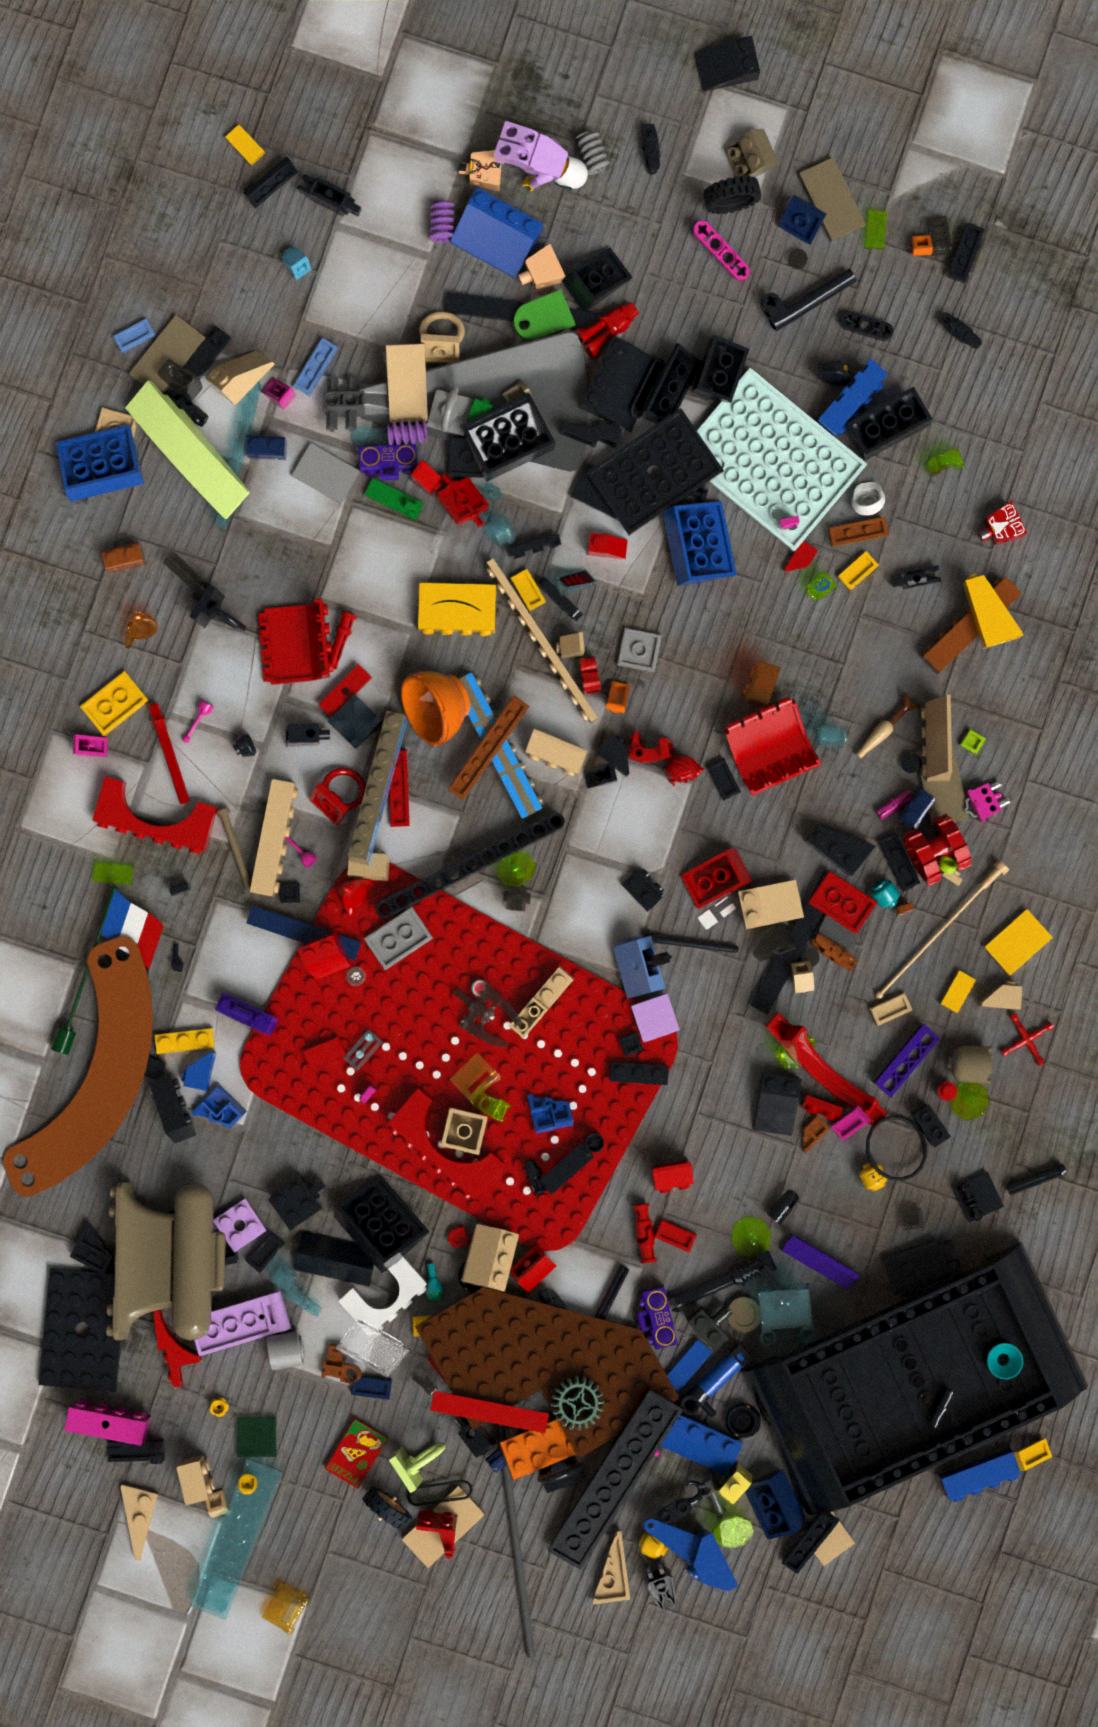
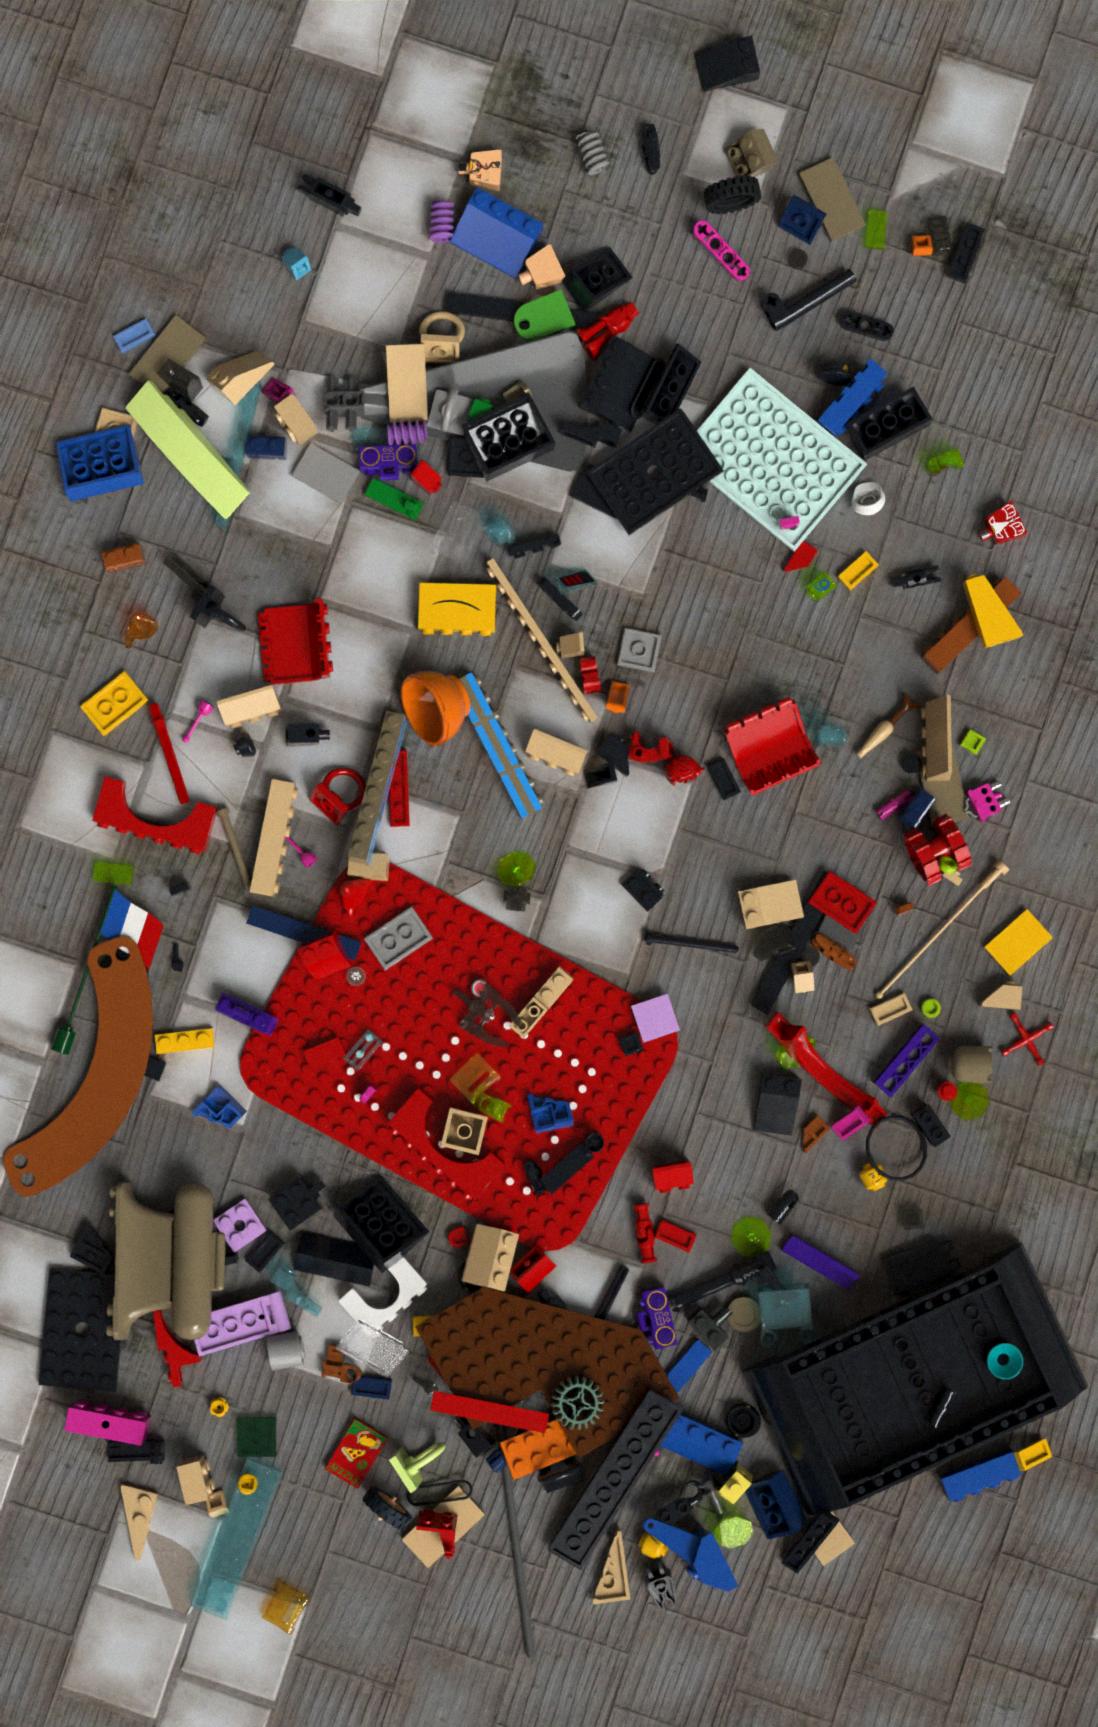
(89, 746): dark pink slope -> none
(172, 1108): black wedge -> none
(199, 1073): blue slope -> none
(207, 352): black hinge -> none
(245, 145): yellow tile -> none
(249, 707): none -> tan slope
(270, 182): black hinge -> none
(290, 893): black tile -> none
(295, 418): none -> tan brick
(315, 367): medium blue tile -> none
(343, 631): red pin -> none
(353, 681): red tile -> none
(355, 721): black brick -> none
(434, 1289): teal piece -> none
(462, 500): red plate -> none
(476, 857): black beam -> none
(488, 747): dark orange tile -> none
(491, 492): clear light blue plant -> none
(528, 590): yellow tile -> none
(540, 157): lavender piece -> none
(607, 546): red slope -> none
(639, 1073): black plate -> none
(640, 965): medium blue piece -> none
(699, 542): blue slope -> none
(715, 1379): piece -> none
(716, 878): red slope -> none
(716, 913): white sticker -> none
(720, 370): black slope -> none
(762, 683): clear orange brick -> none
(828, 1110): red plate -> none
(840, 849): black wedge -> none
(858, 532): dark orange plate -> none
(885, 893): teal head -> none
(899, 862): black tile -> none
(930, 1008): none -> lime tile
(957, 991): yellow tile -> none
(960, 330): black hinge -> none
(978, 1197): black hinge -> none
(1037, 1179): black axle -> none

